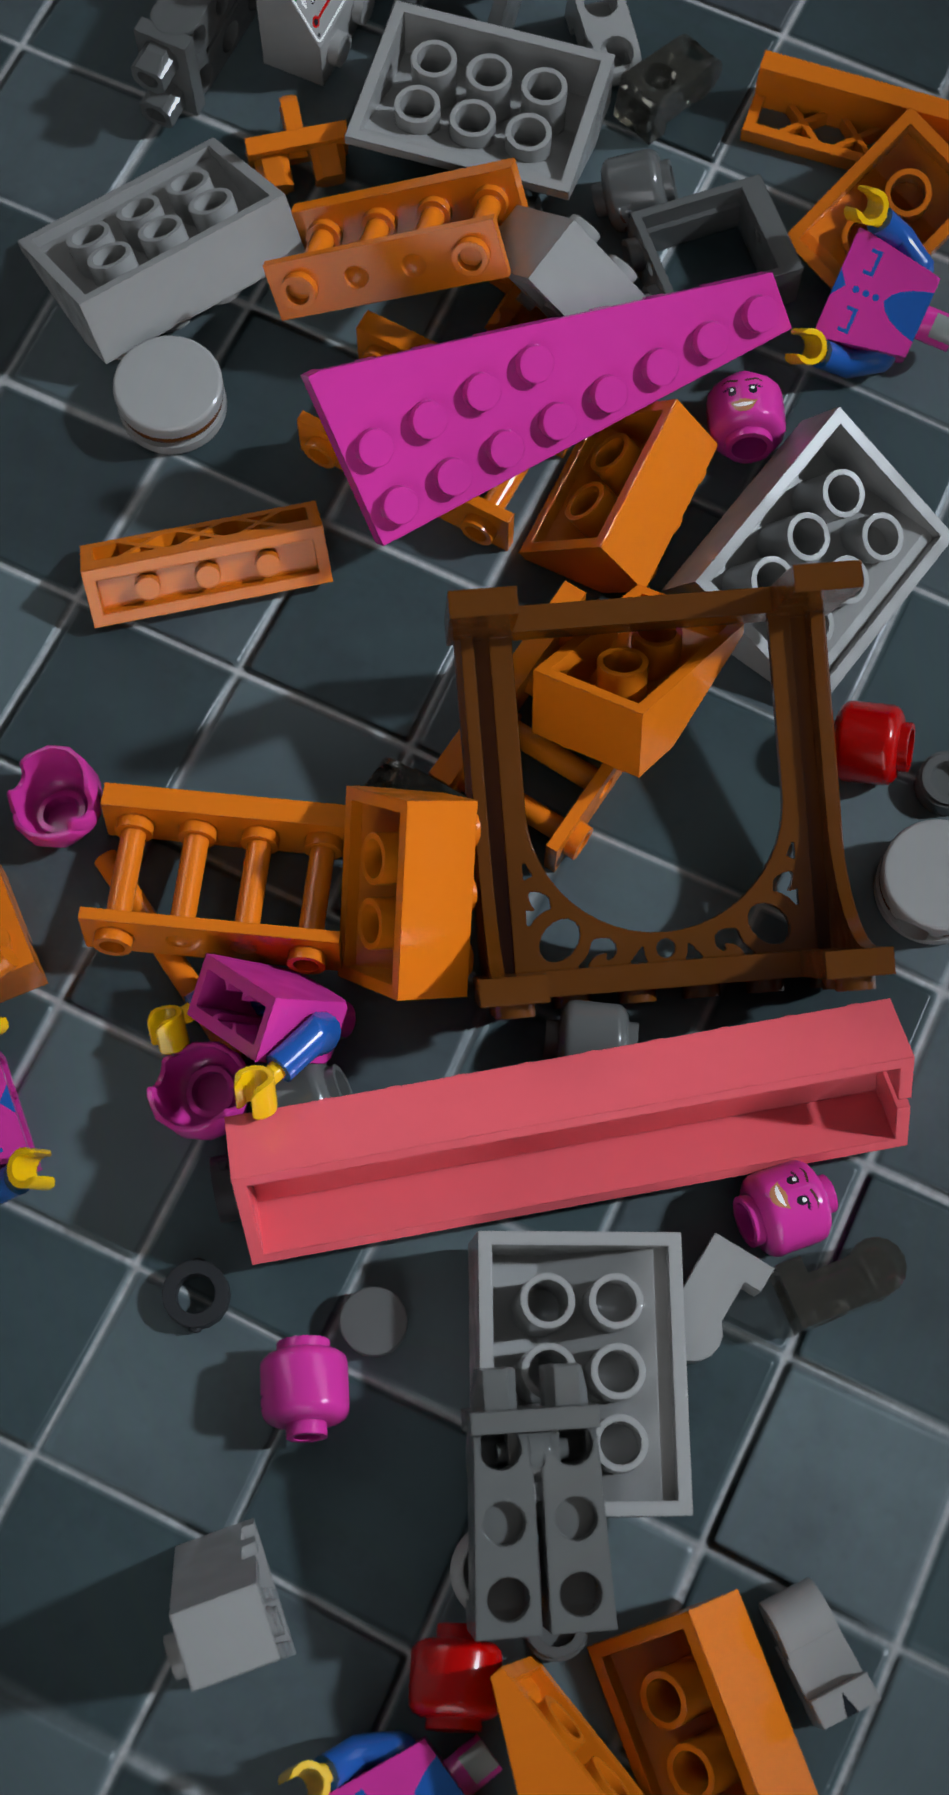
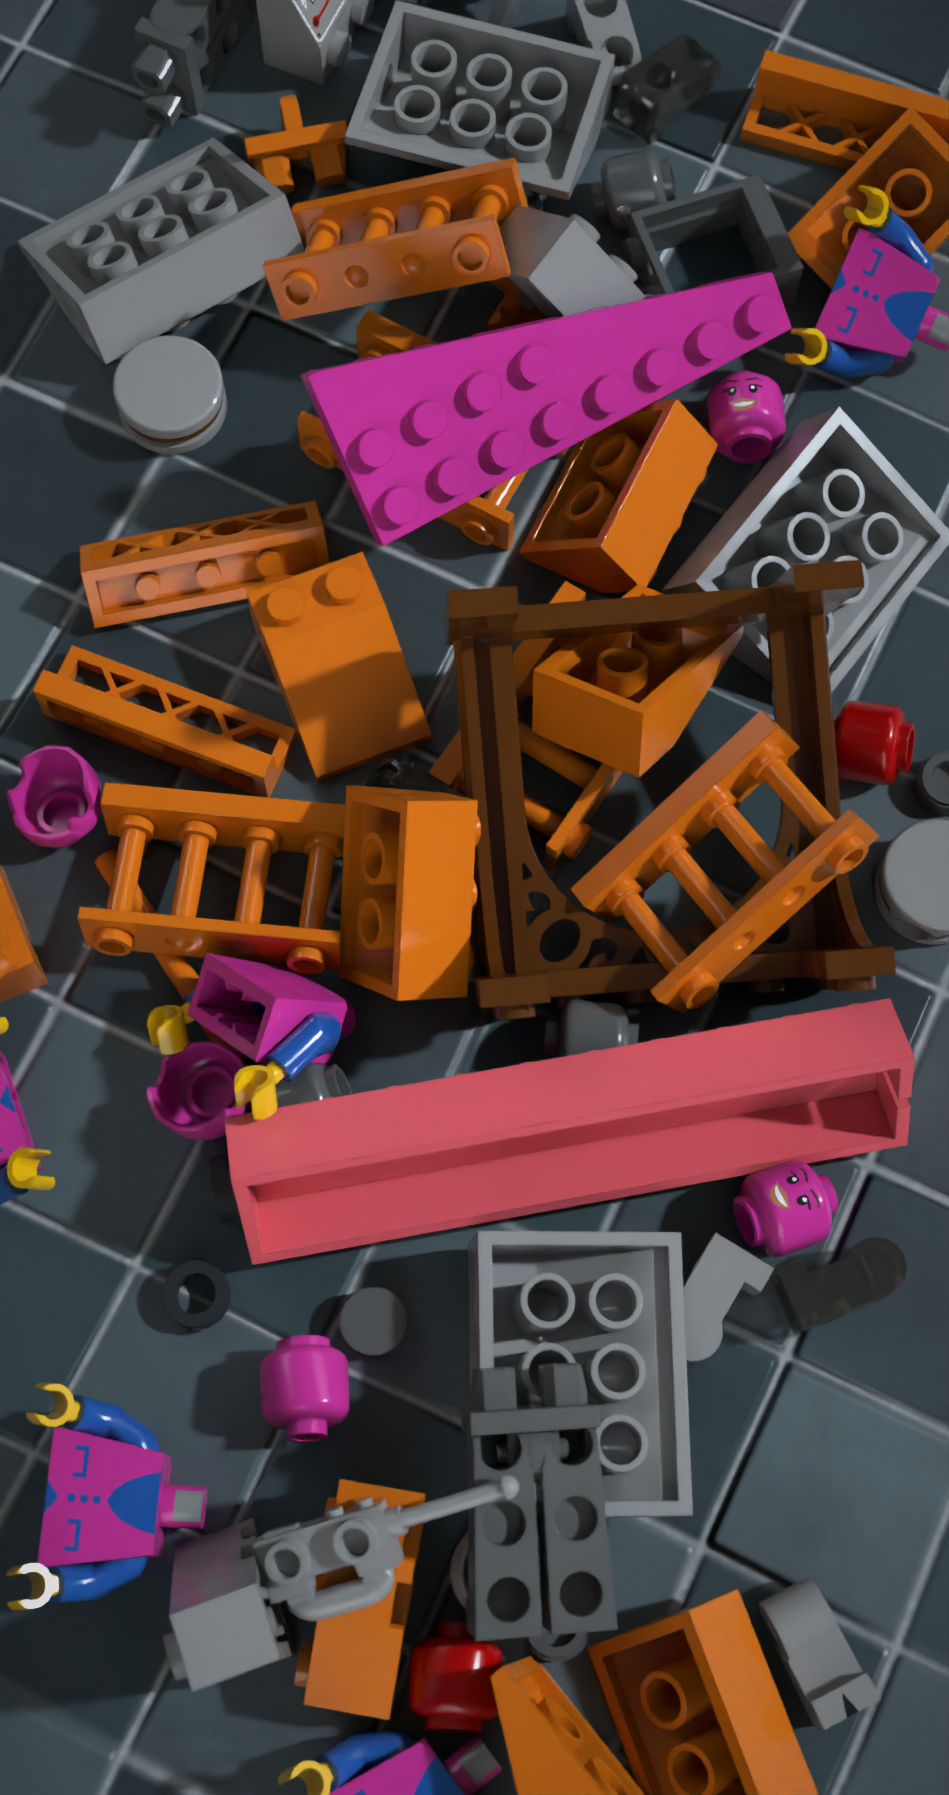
(102, 1502): none -> torso
(164, 733): none -> orange fence
(339, 665): none -> orange slope
(357, 1537): none -> light grey piece
(359, 1653): none -> orange wedge
(665, 845): none -> orange fence

